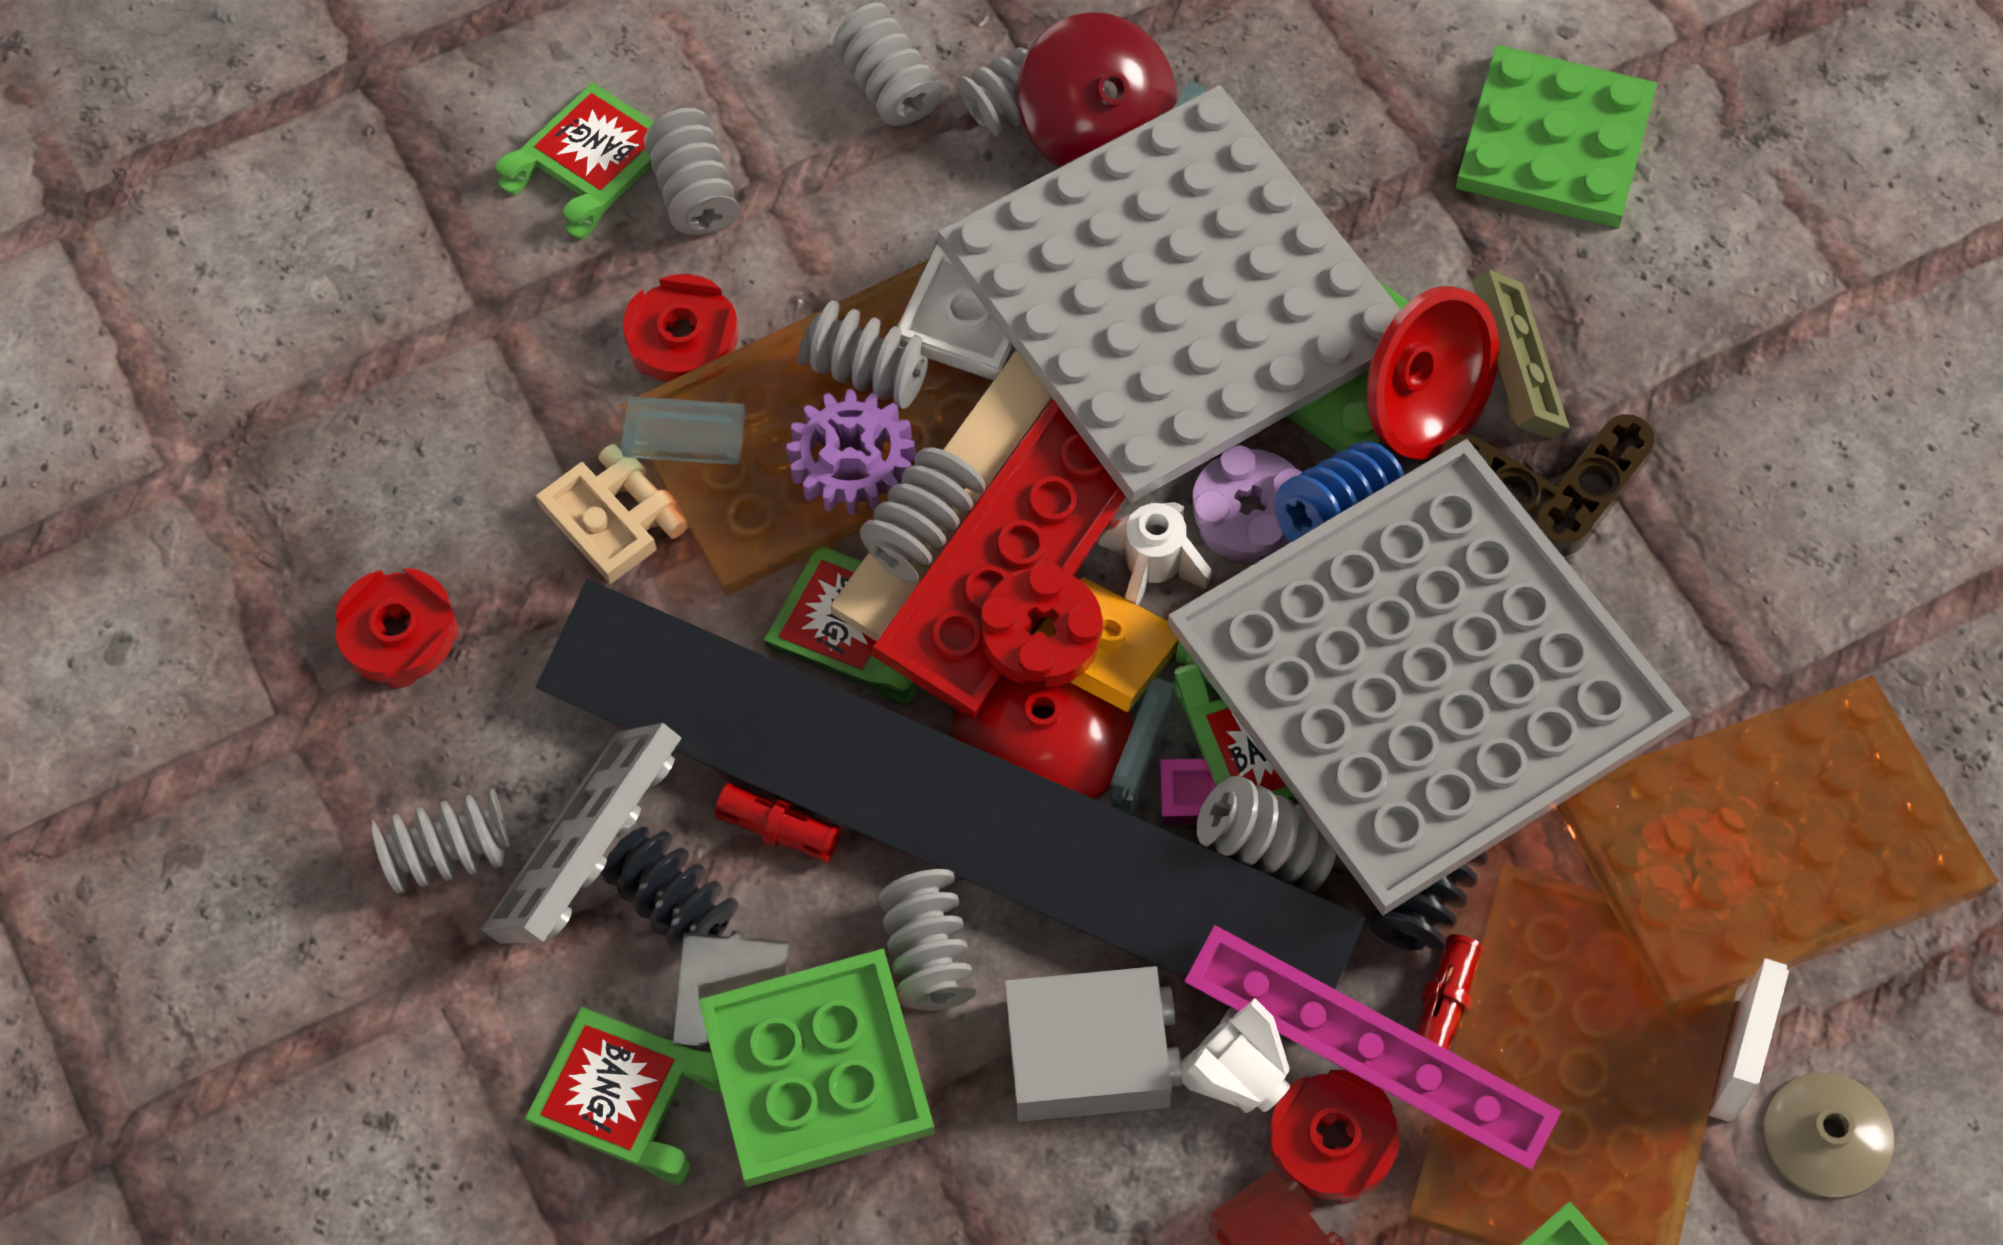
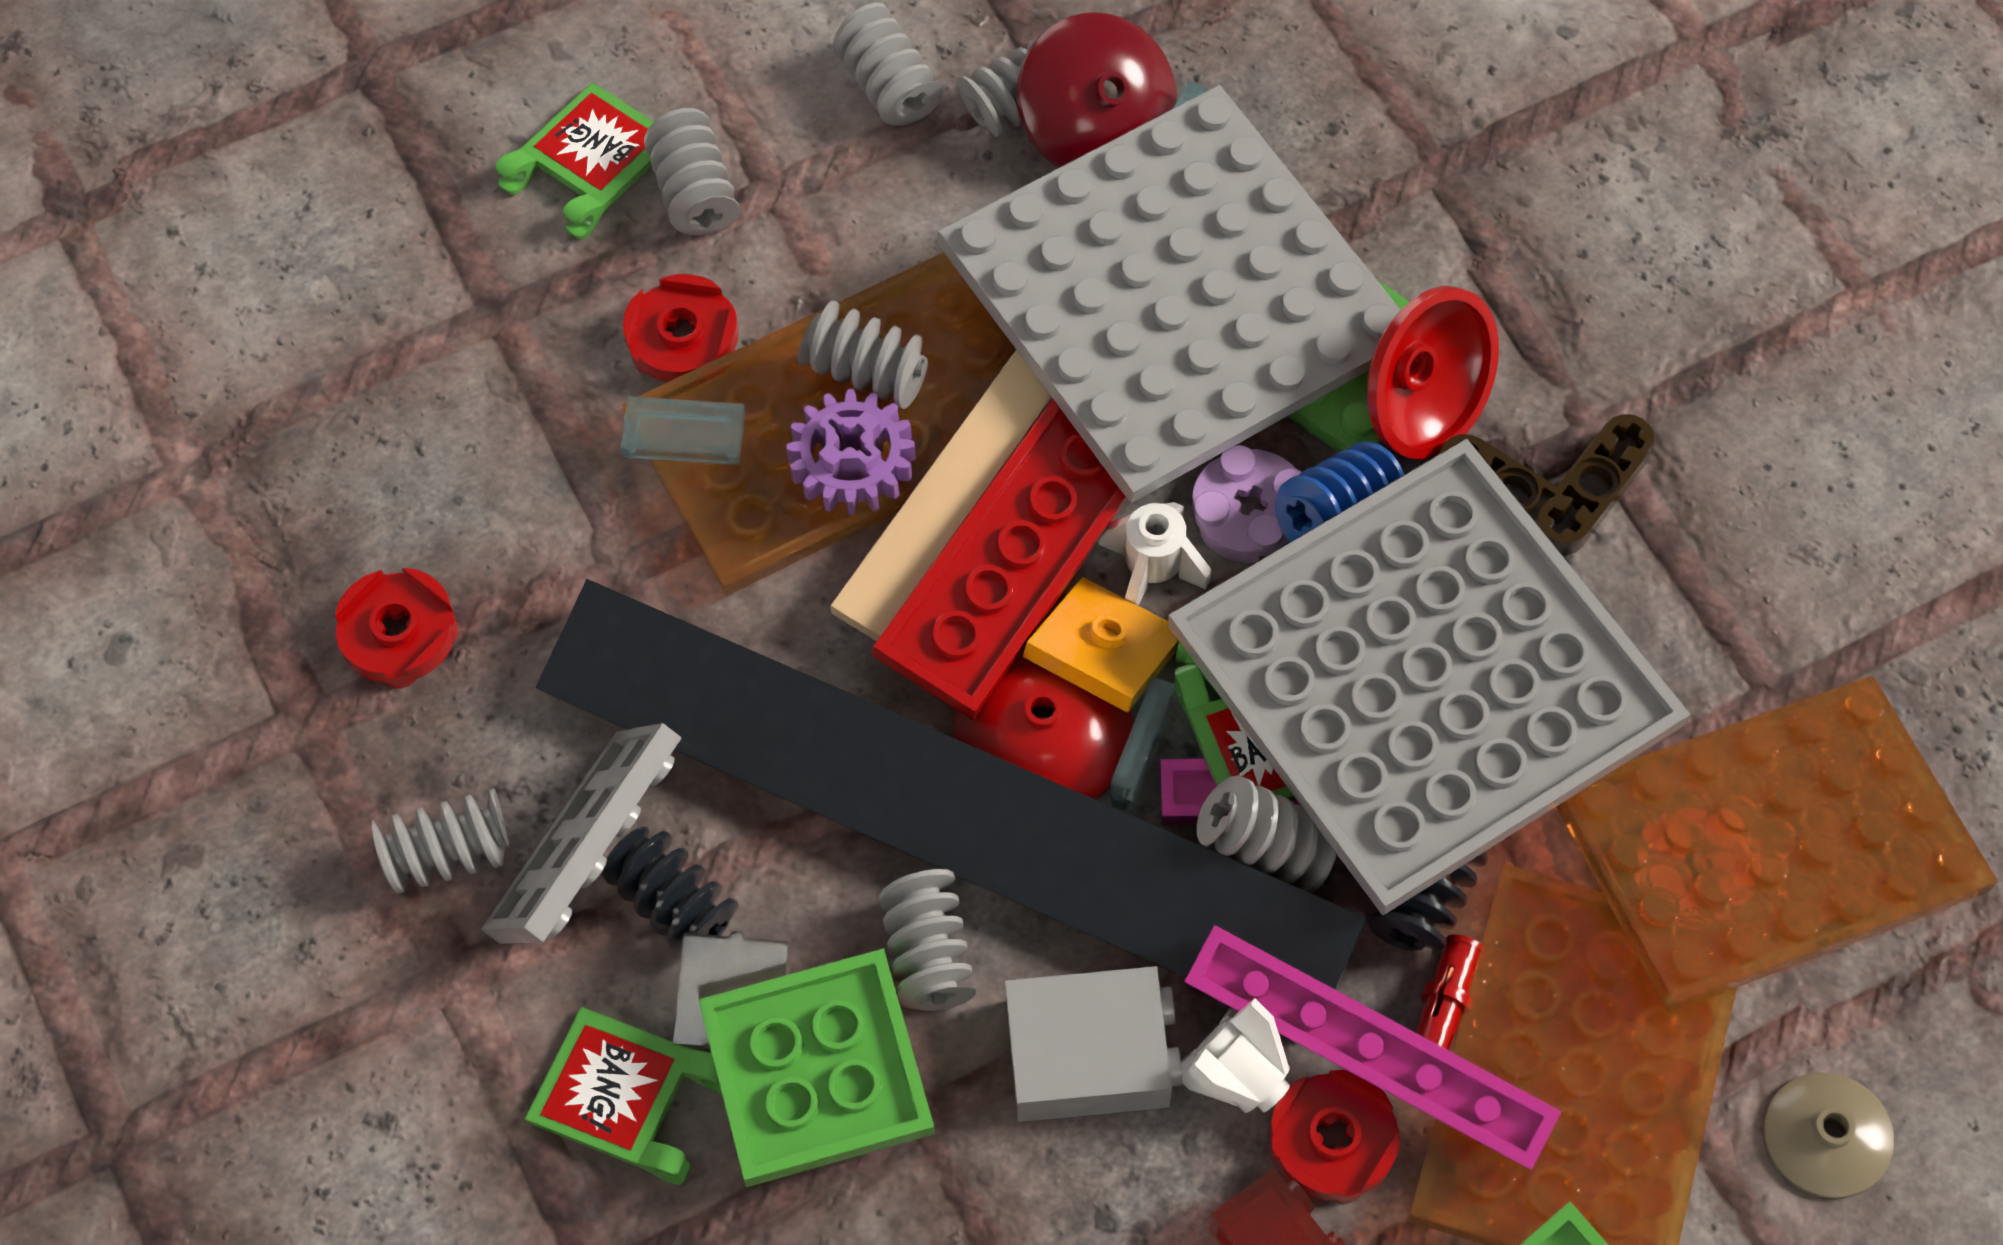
(599, 524): tan plate -> none
(778, 822): red pin -> none
(818, 637): flag -> none
(917, 509): light grey piece -> none
(954, 322): white tile -> none
(1039, 658): red plate -> none
(1522, 358): olive plate -> none
(1556, 136): bright green plate -> none
(1749, 1040): white tile -> none

